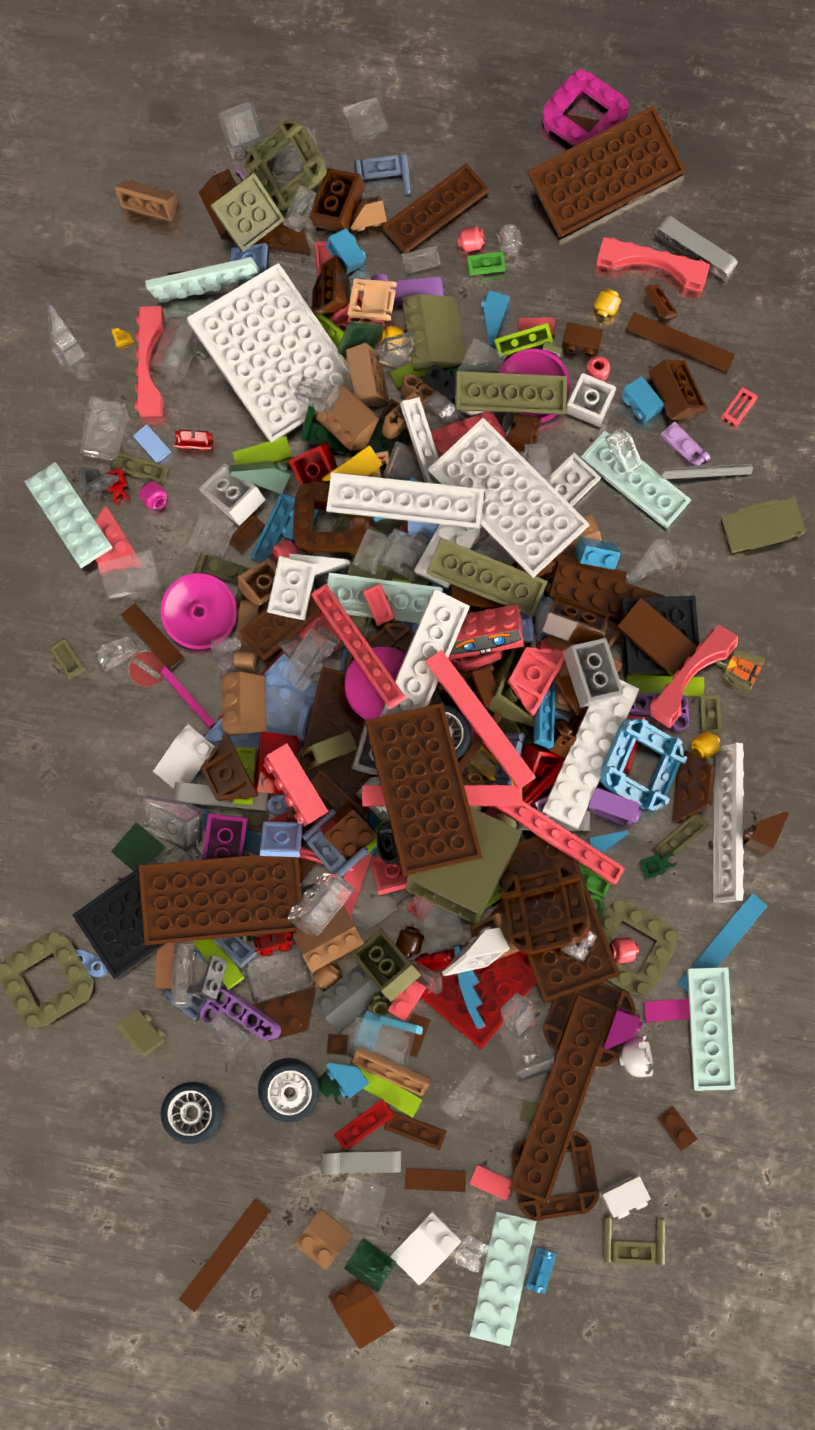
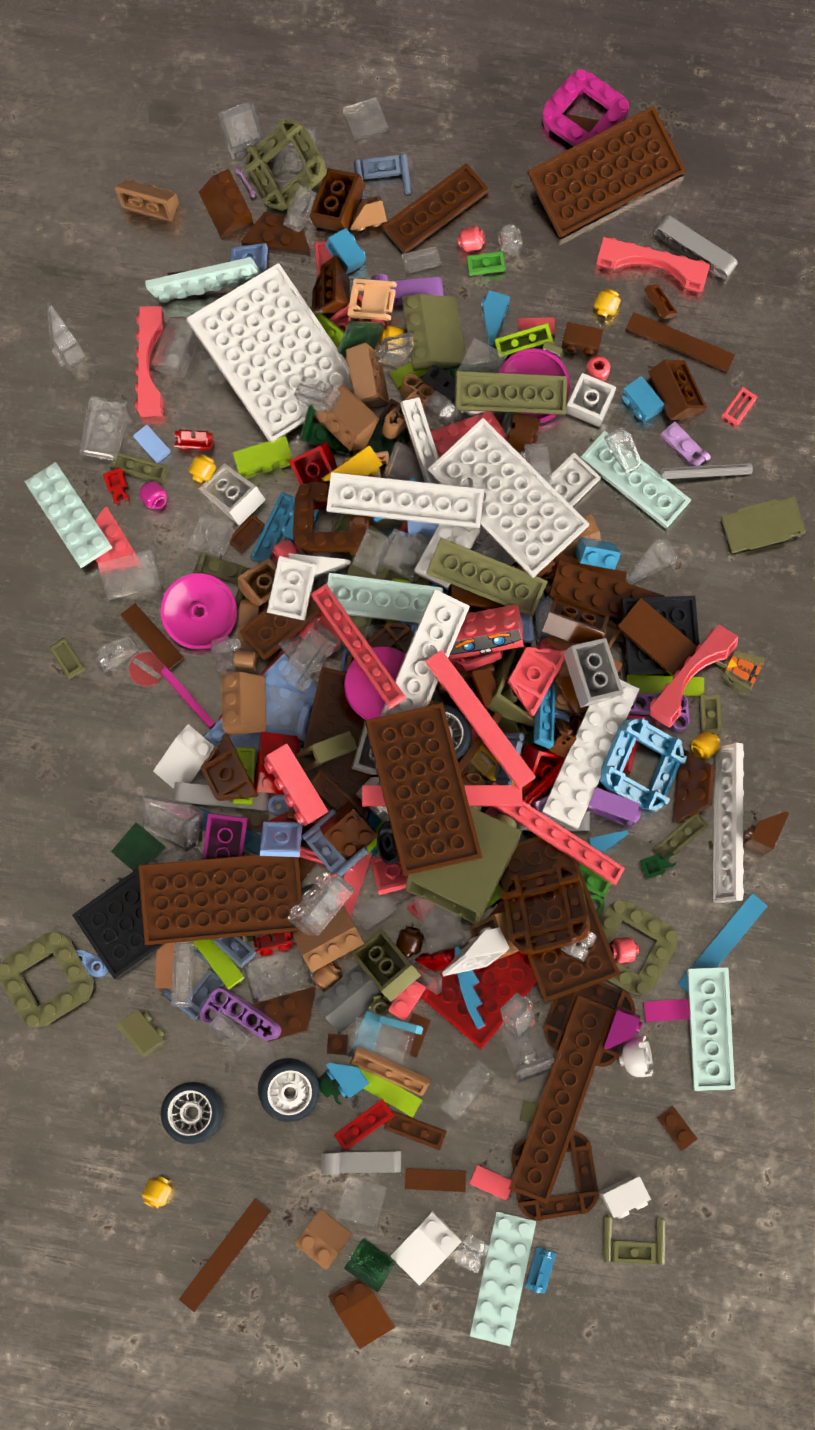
(93, 482): flat silver bracket -> none
(121, 337): yellow tile -> none
(156, 1192): none -> yellow head
(202, 468): none -> yellow head
(212, 980): flat silver bracket -> none
(247, 212): plate -> none
(264, 474): sand green slope -> none
(379, 605): coral tile -> none

